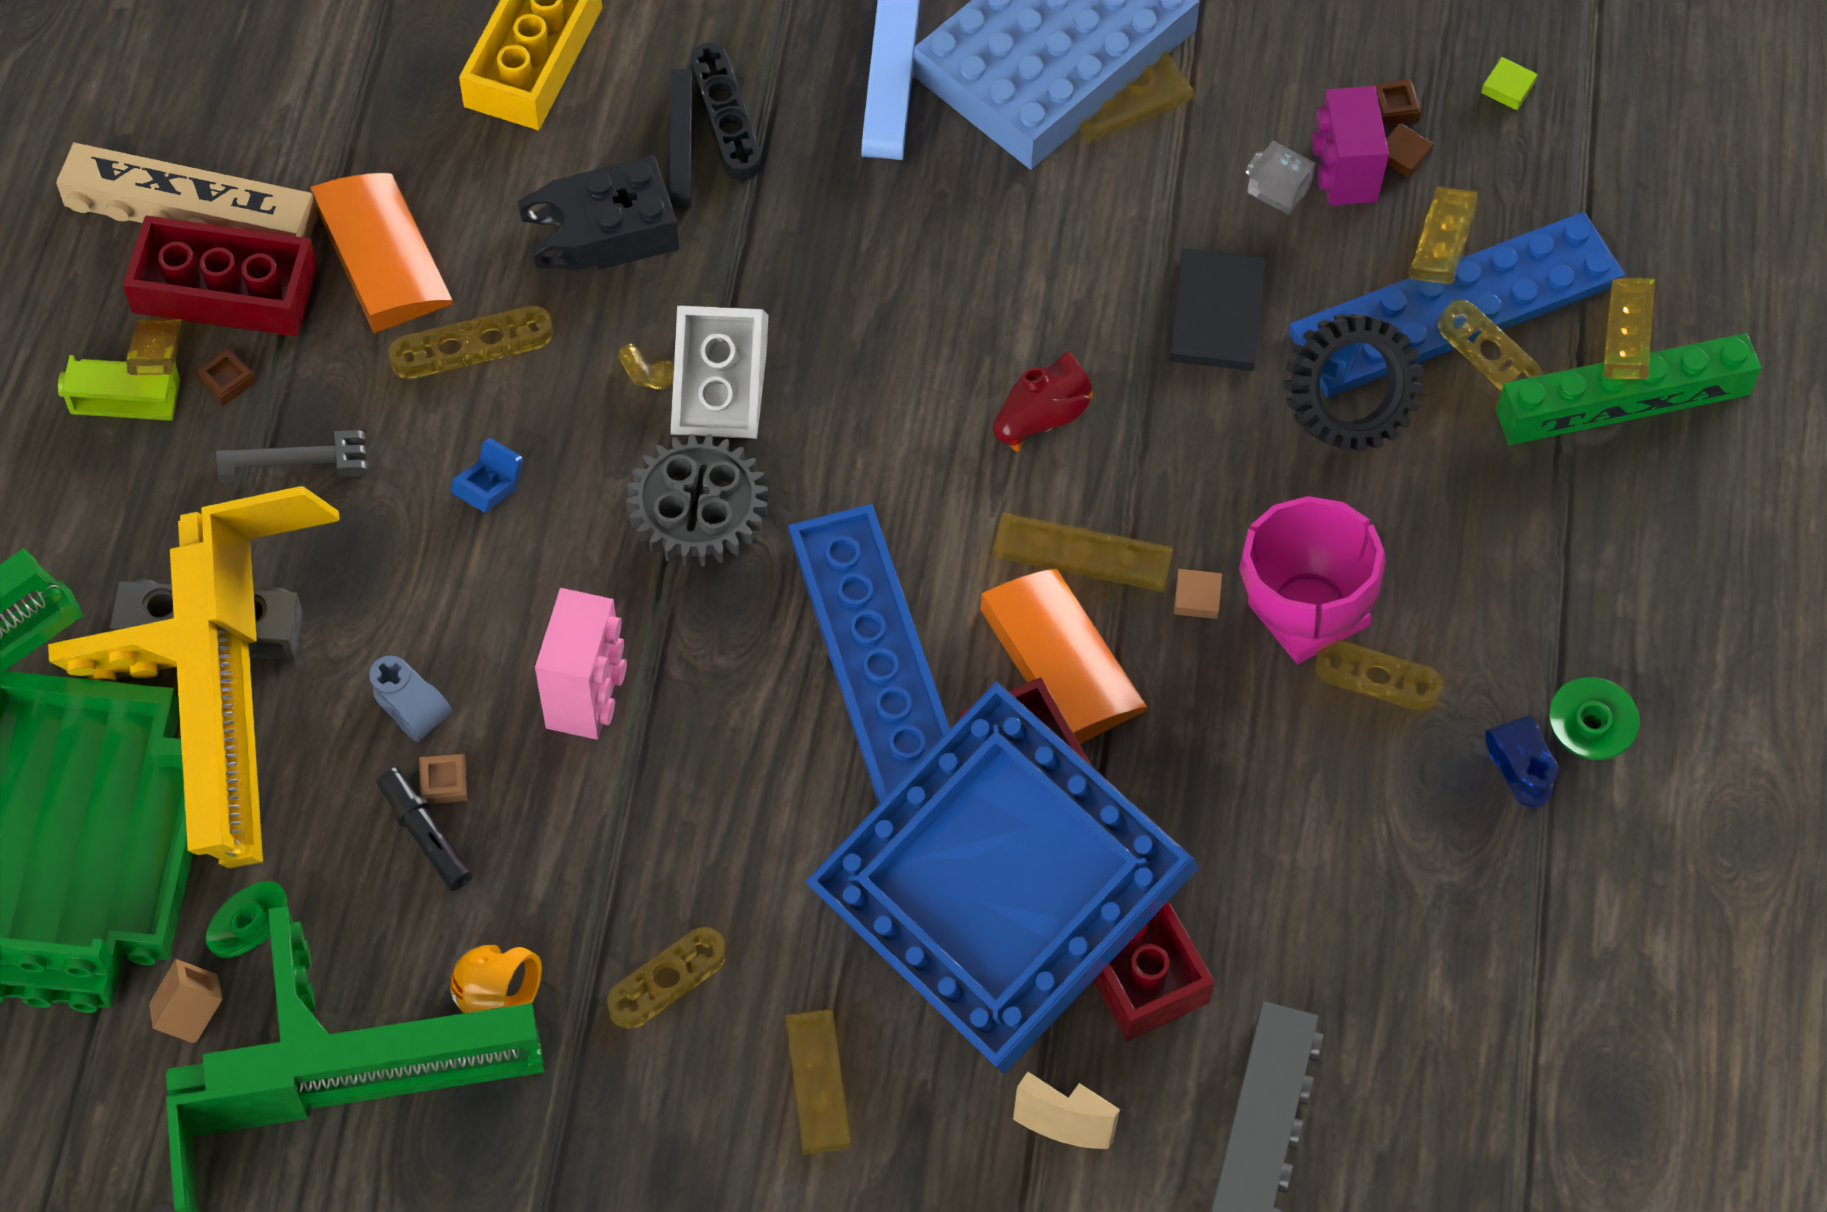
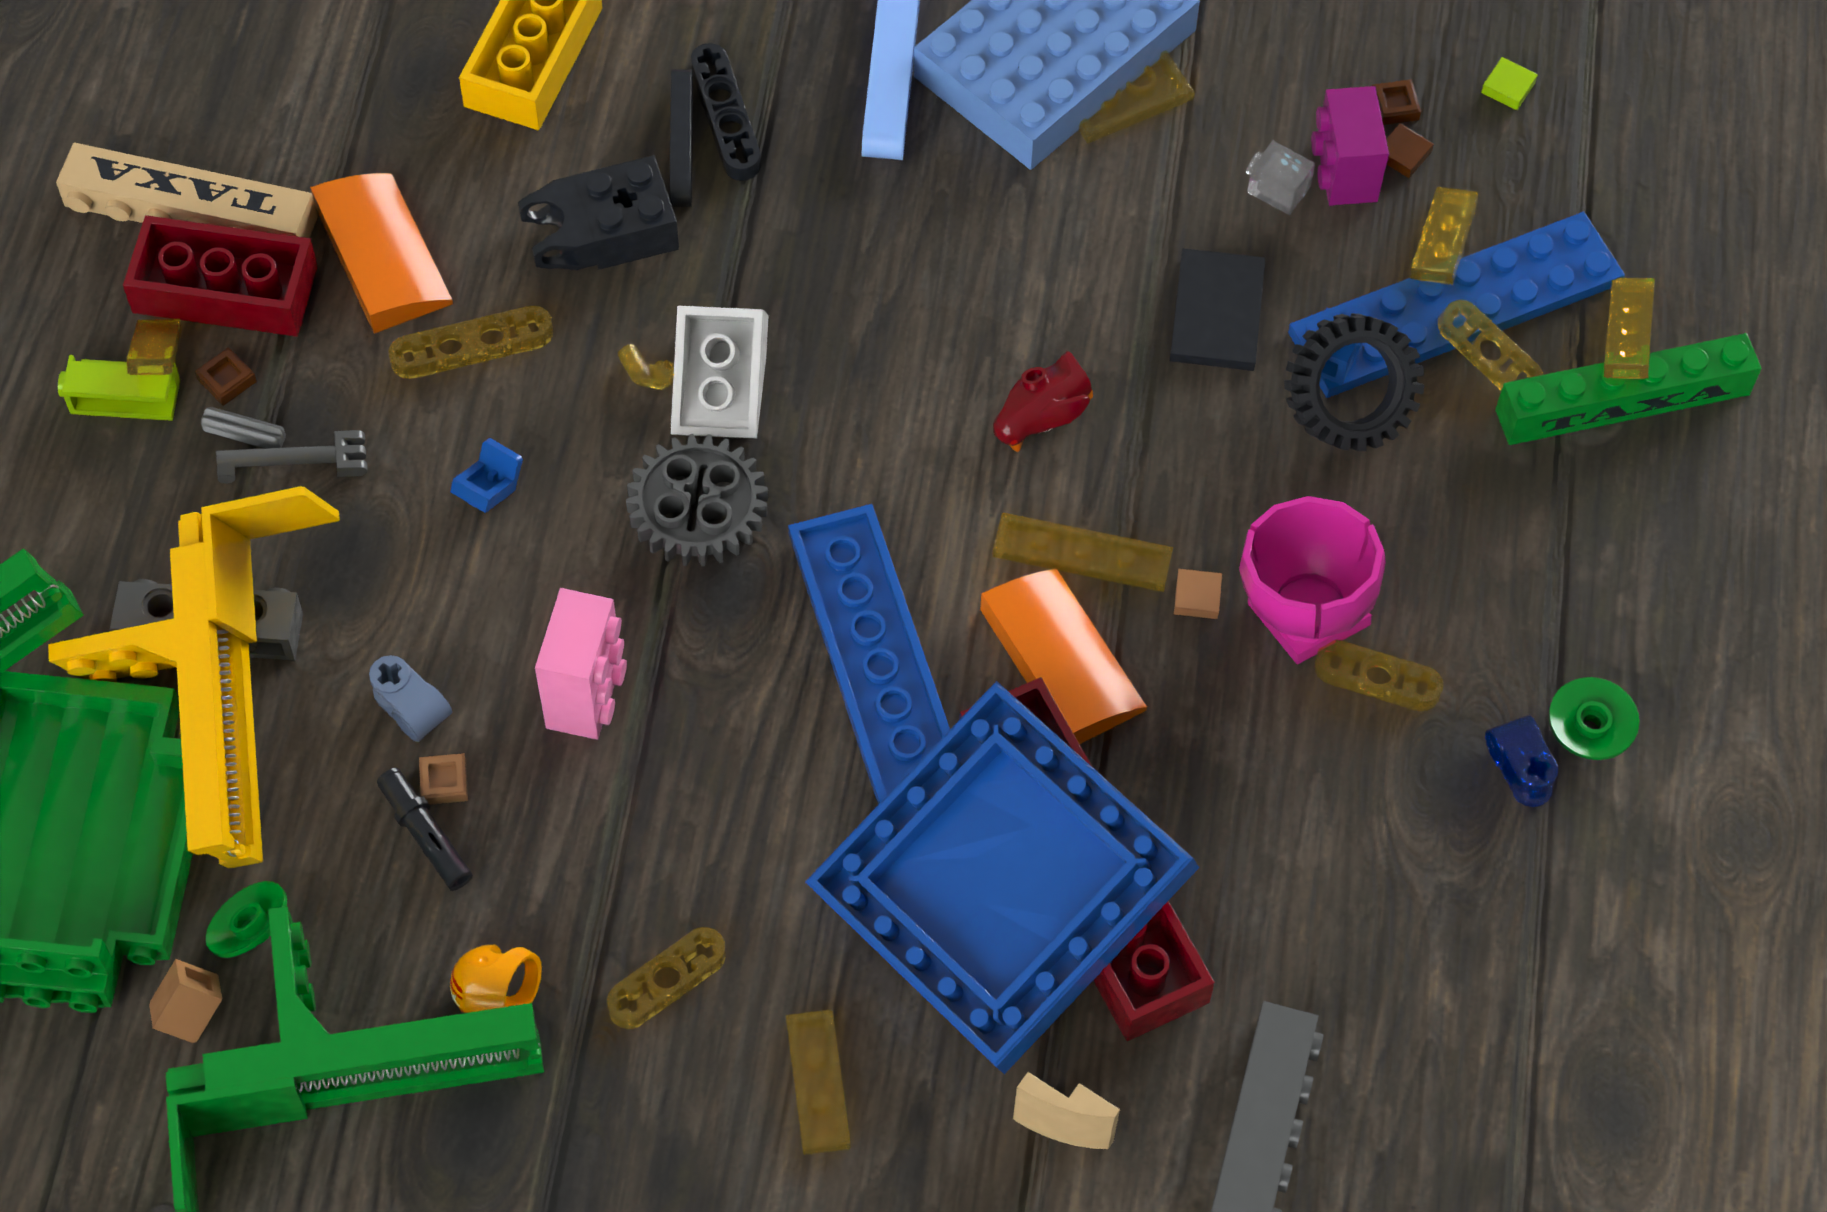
(242, 428): none -> dark grey axle

